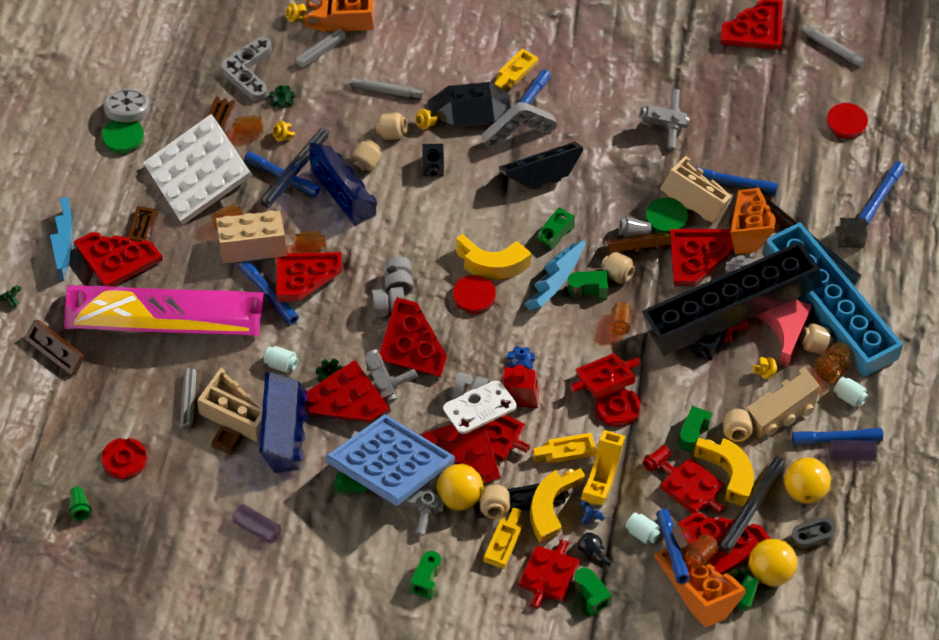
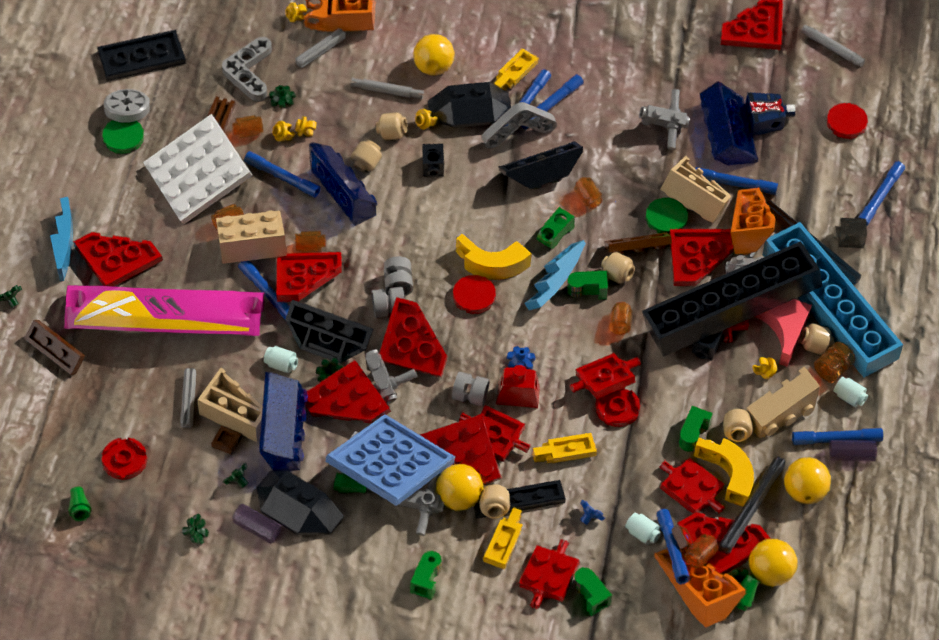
(141, 55): none -> black tile
(147, 211): reddish brown tile -> none
(195, 529): none -> dark green plant
(237, 476): none -> dark green plant
(292, 170): black axle -> none
(297, 504): none -> black wedge
(305, 127): none -> yellow plate
(326, 332): none -> black wedge
(433, 54): none -> yellow piece
(482, 412): white axle -> none
(542, 515): yellow arch -> none
(567, 88): none -> blue piece
(588, 192): none -> clear orange brick
(592, 546): black piece -> none
(604, 468): yellow arch -> none
(632, 227): light grey cone -> none
(656, 458): red pin -> none
(728, 125): none -> clear blue slope
(767, 112): none -> dark blue torso
(811, 532): dark grey plate -> none

